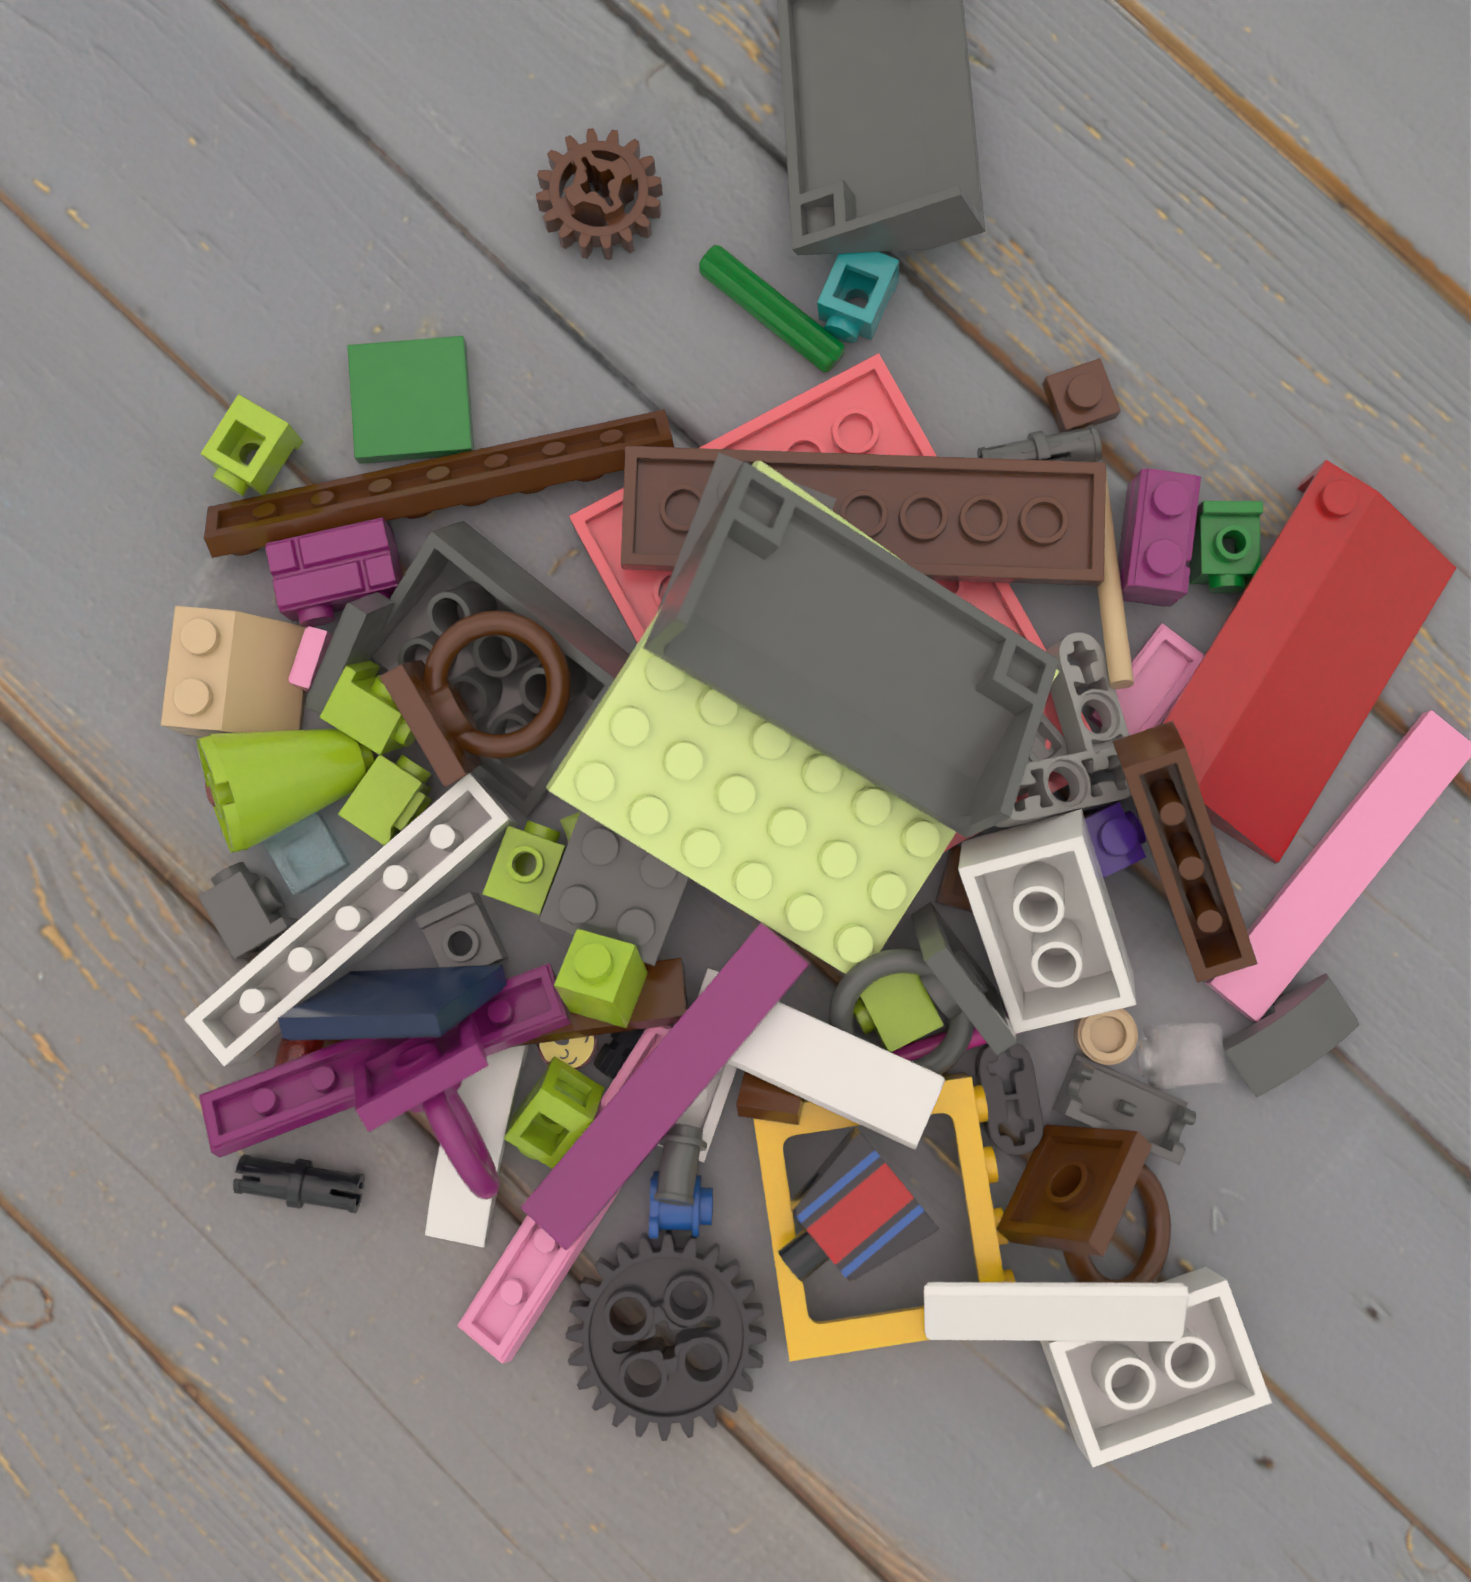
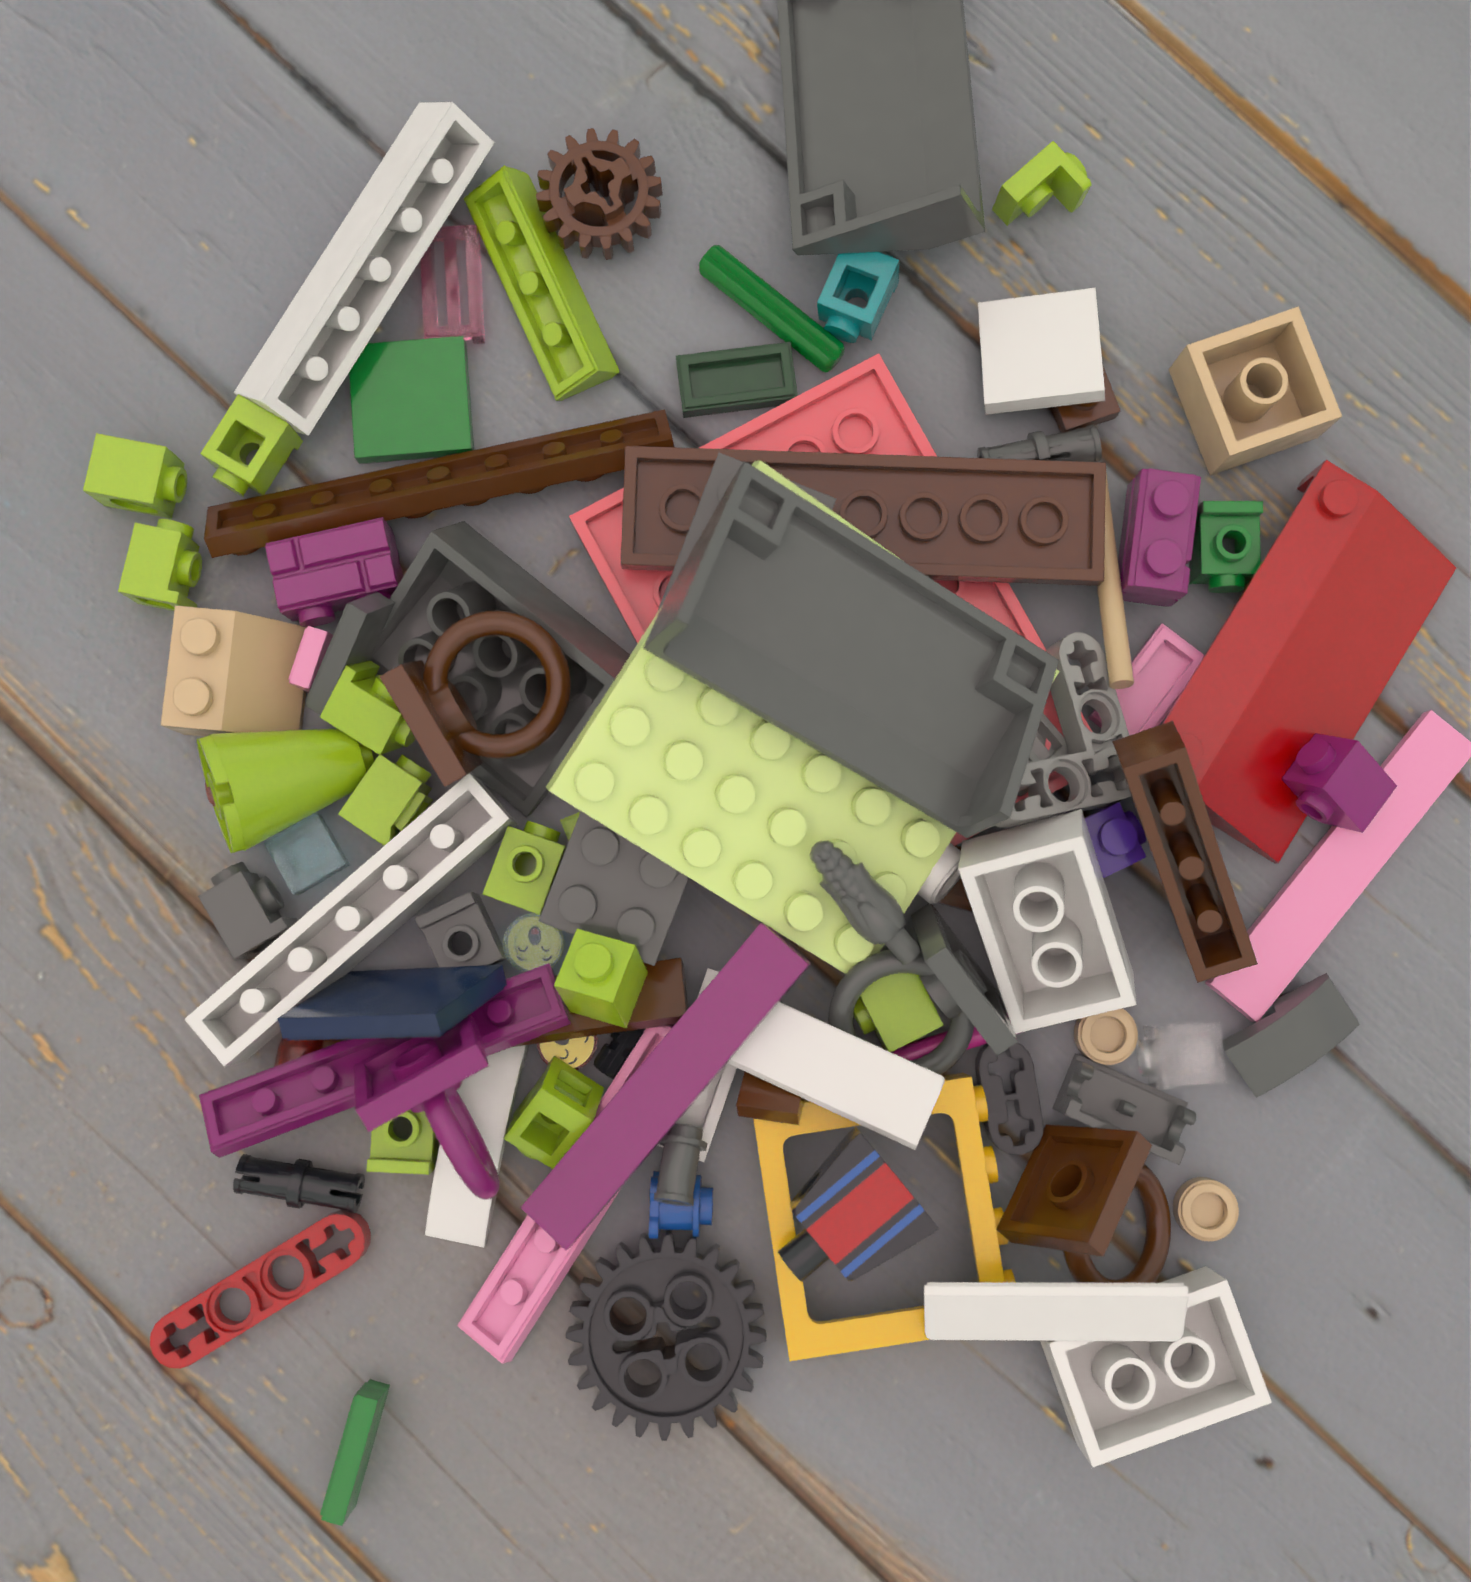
(135, 476): none -> lime brick
(161, 565): none -> lime brick
(263, 1291): none -> red beam
(354, 1452): none -> green tile
(366, 265): none -> white brick
(405, 1156): none -> lime brick
(475, 330): none -> clear pink tile
(532, 943): none -> clear light blue tile
(540, 284): none -> lime slope
(736, 379): none -> dark green tile
(864, 901): none -> dark grey piece
(942, 876): none -> white tile
(1034, 184): none -> lime bracket
(1041, 351): none -> white tile
(1205, 1209): none -> tan tile
(1254, 391): none -> tan brick
(1338, 782): none -> magenta brick

